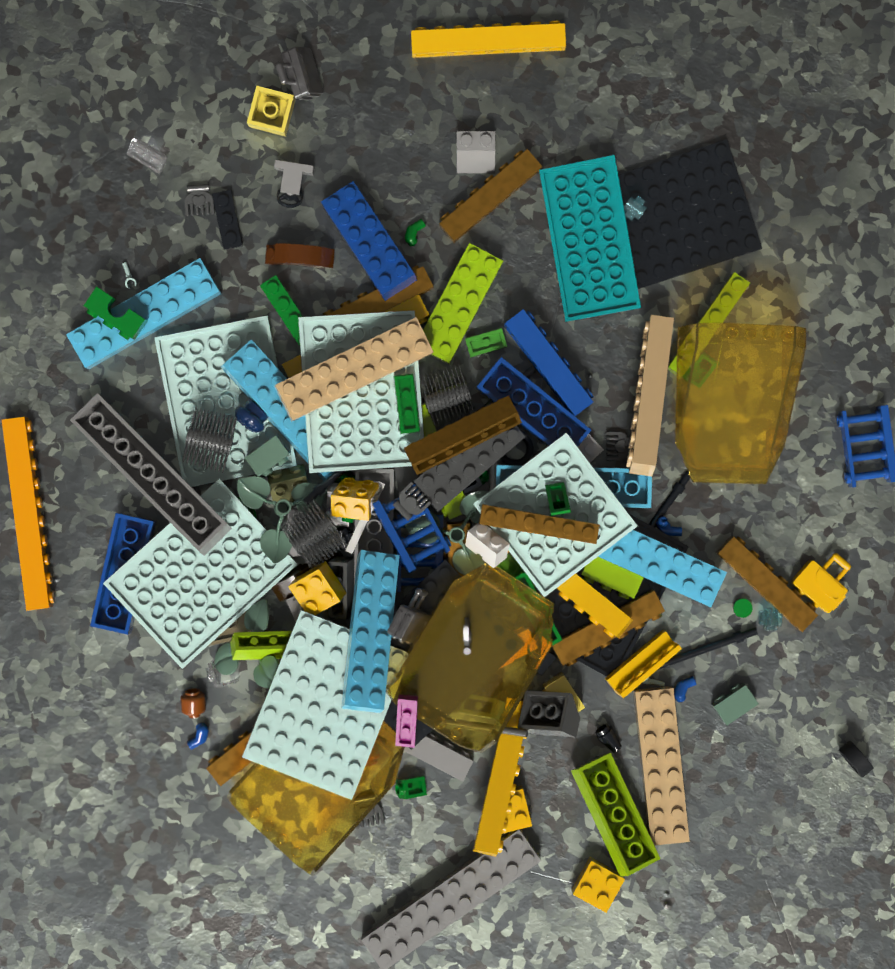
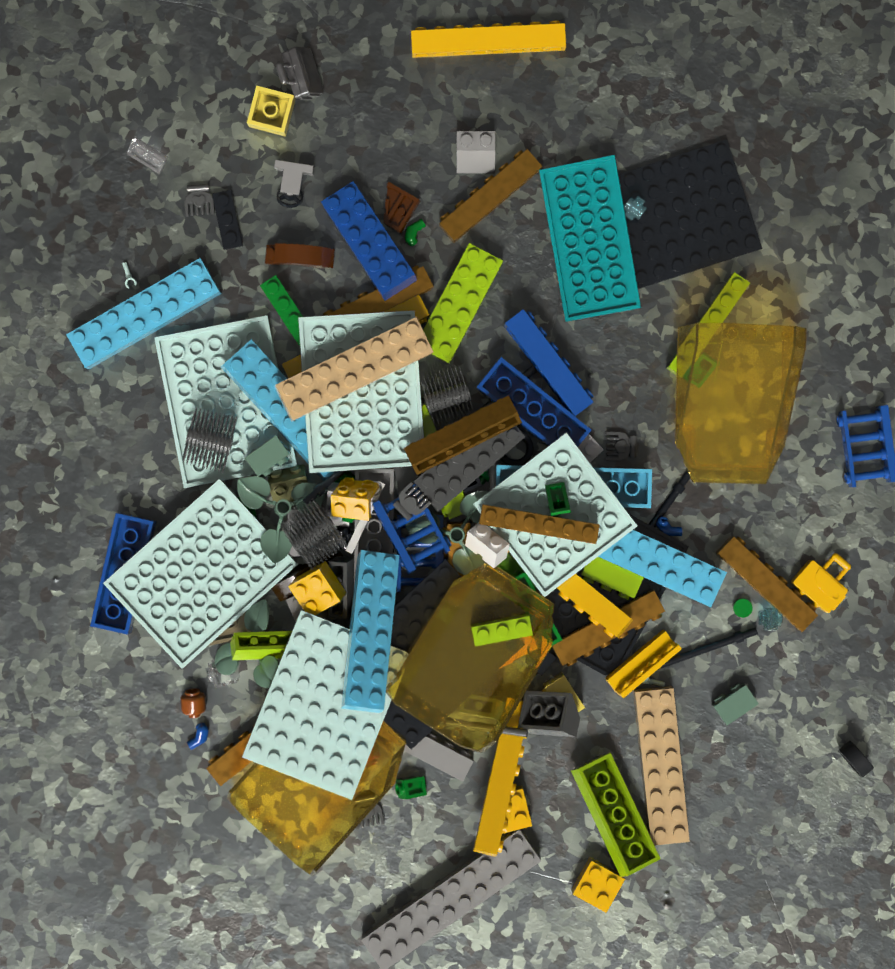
(27, 513): light orange brick -> none
(100, 305): green arch -> none
(151, 474): light grey brick -> none
(251, 416): dark blue piece -> none
(399, 207): none -> reddish brown wing
(406, 403): green tile -> none
(406, 721): plate -> none
(409, 619): flat silver piece -> none
(467, 637): piece -> none
(486, 342): bright green plate -> none
(501, 630): none -> lime brick
(608, 737): black cone -> none
(650, 400): tan brick -> none
(681, 688): blue arm -> none

